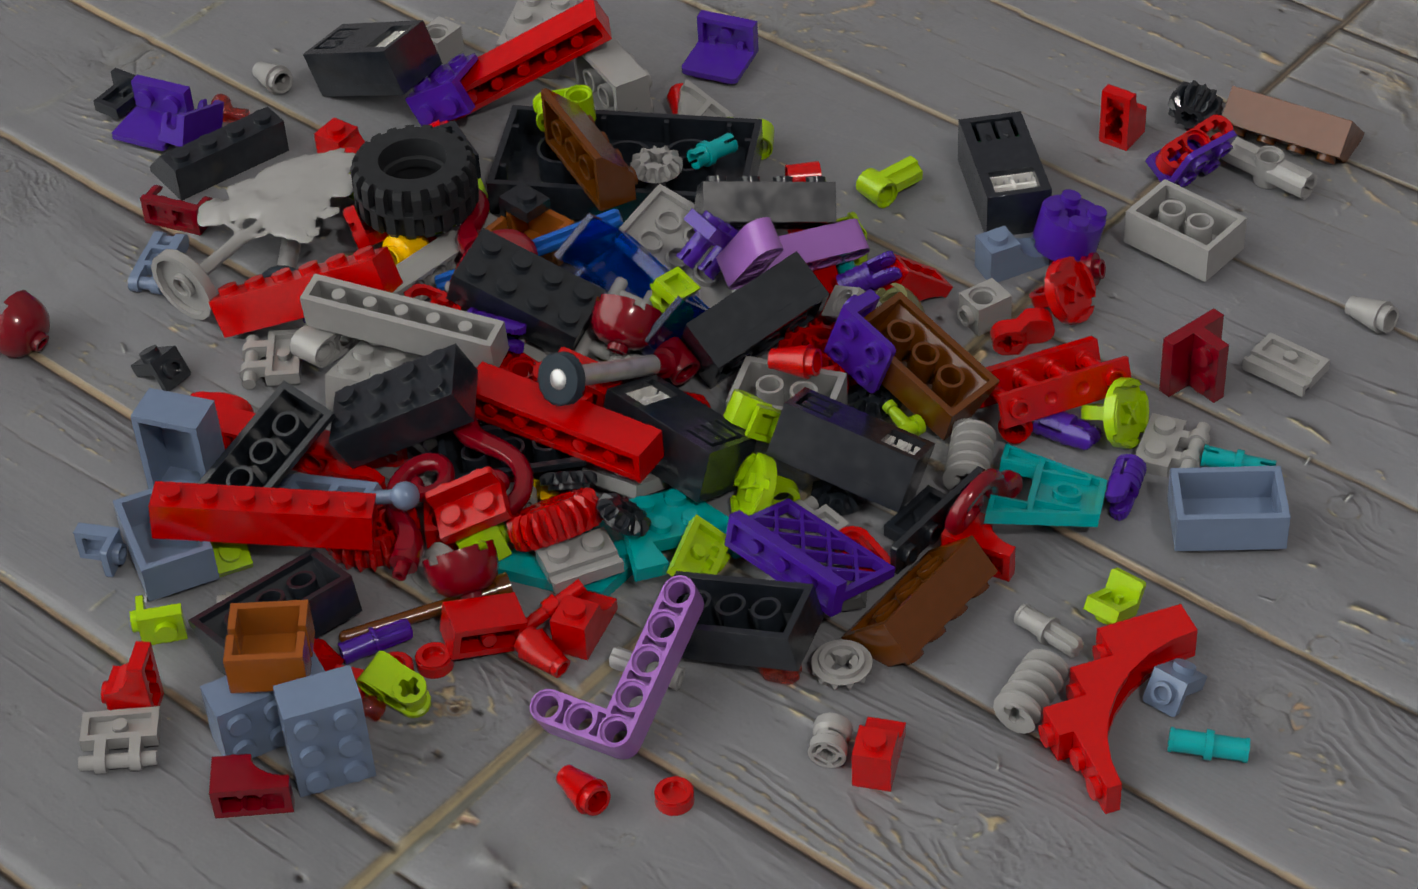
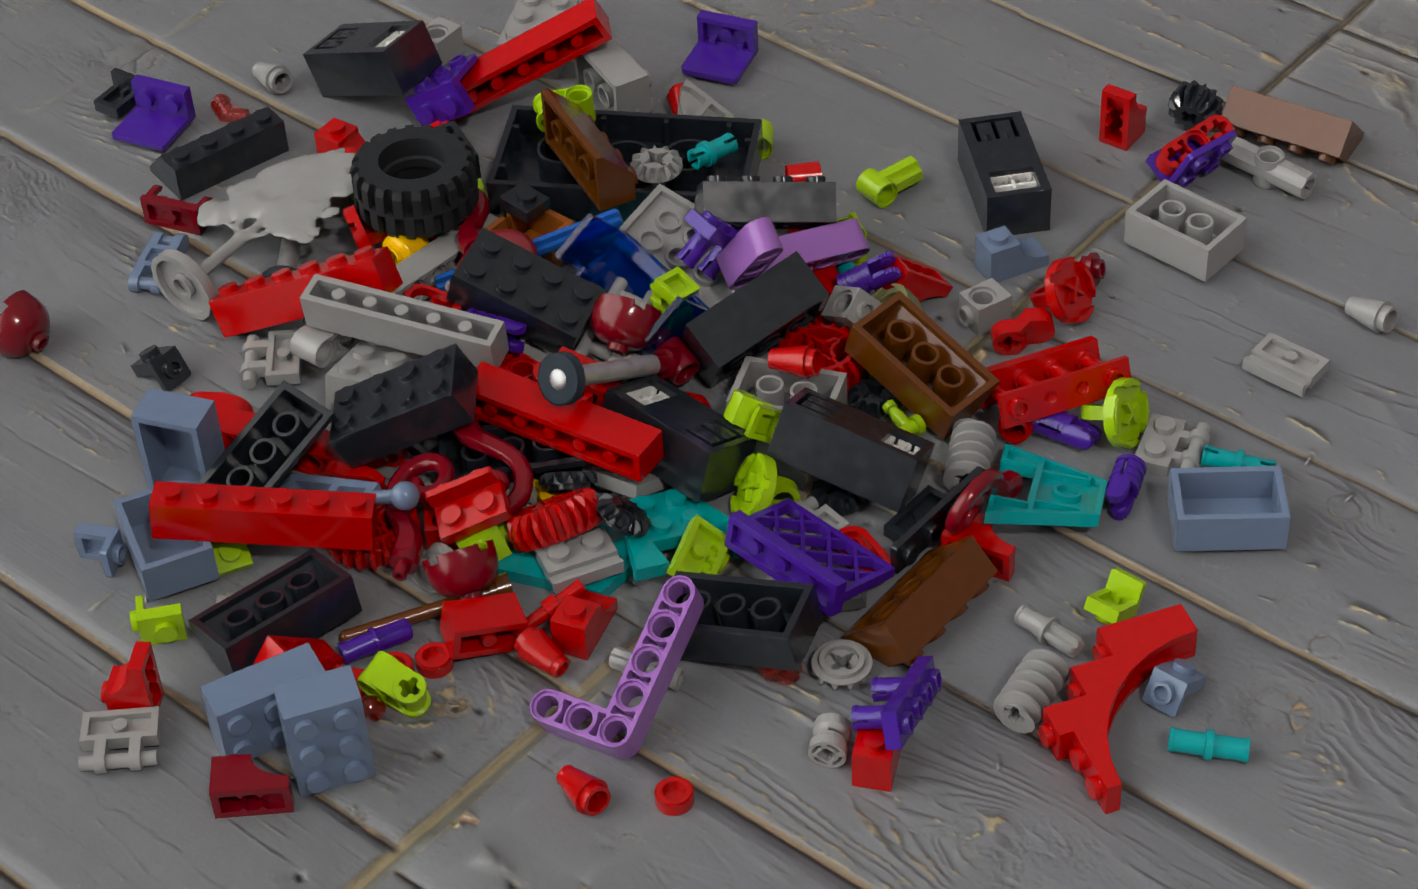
(192, 124): dark purple hinge -> none
(268, 644): dark orange piece -> none
(858, 345): dark purple bracket -> none
(905, 705): none -> dark purple plate
(1068, 226): dark purple brick -> none
(1196, 358): dark red bracket -> none

